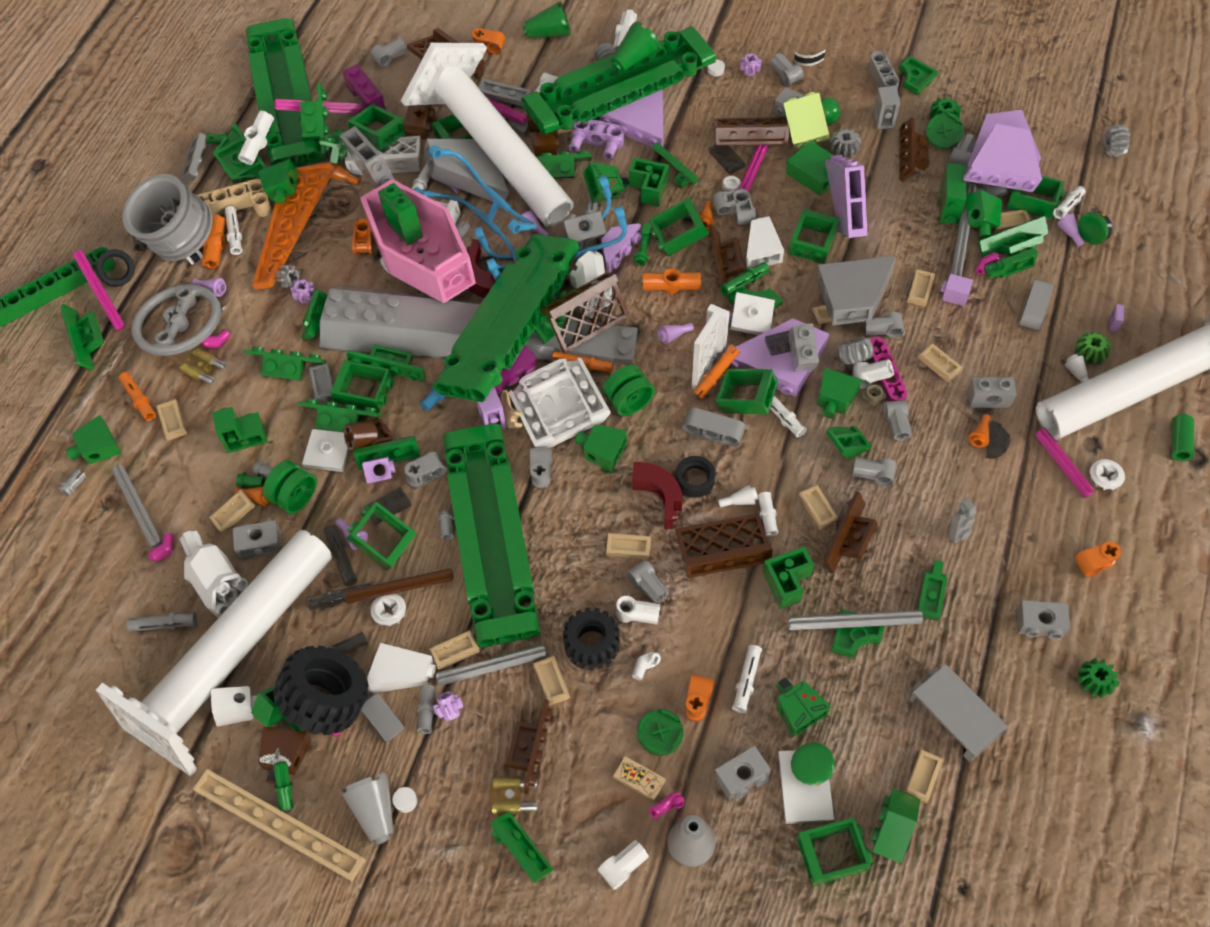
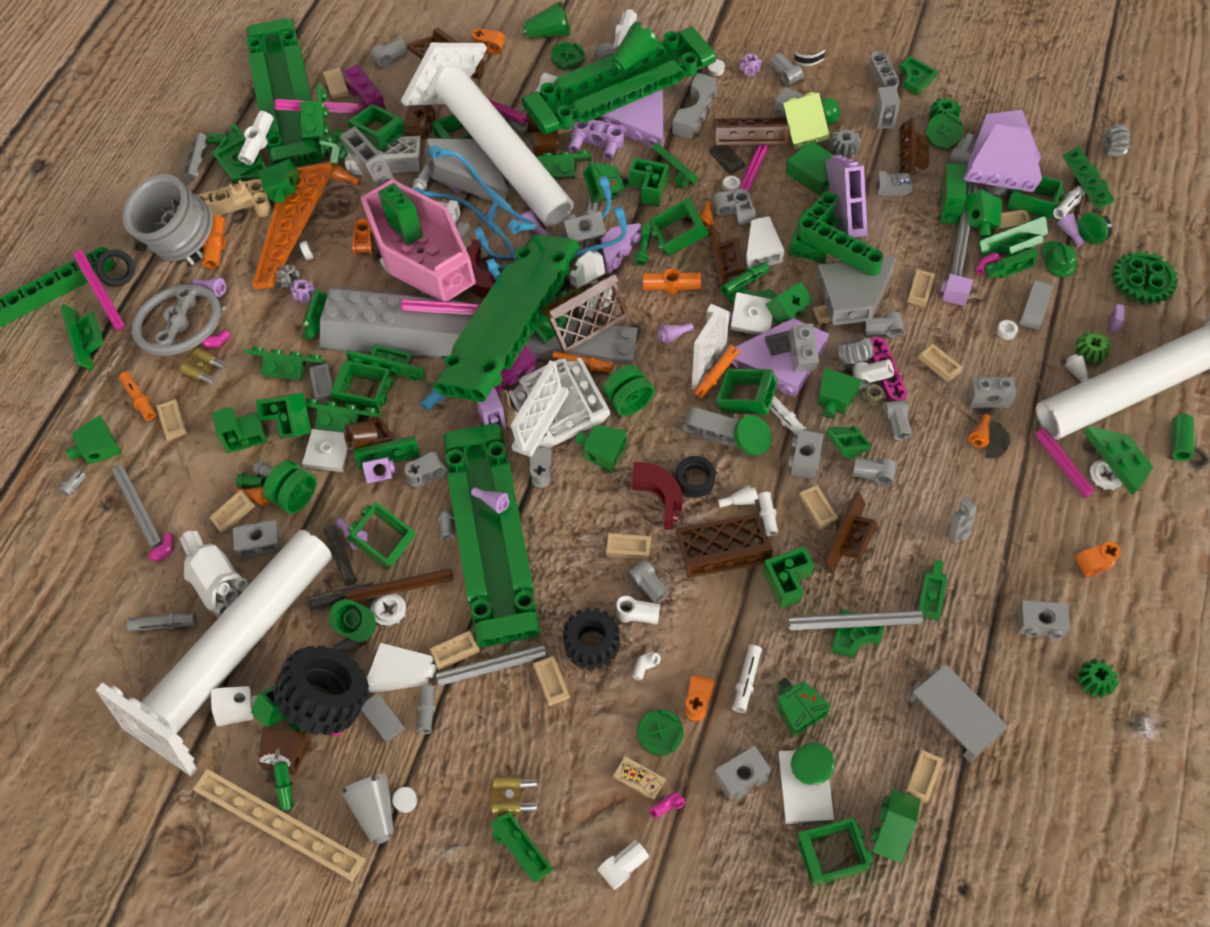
(233, 236): white pin -> none
(239, 193): none -> tan tile
(289, 413): none -> green brick
(306, 250): none -> white tile
(336, 83): none -> tan tile
(352, 620): none -> green piece
(394, 502): clear smoke tile -> none
(439, 307): none -> dark pink axle
(448, 706): lavender gear -> none
(496, 500): none -> lavender cone
(503, 92): light grey plate -> none
(525, 746): reddish brown bracket -> none
(538, 411): none -> white fence
(567, 56): none -> green tile
(688, 120): none -> light grey arch
(691, 841): light grey cone -> none
(752, 435): none -> green tile
(789, 302): none -> green brick
(804, 465): none -> light grey brick
(816, 232): none -> green beam
(893, 184): none -> light grey leg
(1007, 329): none -> white tile
(1059, 258): none -> green piece
(1089, 178): none -> green bracket
(1122, 456): none -> green wing
(1130, 277): none -> green gear

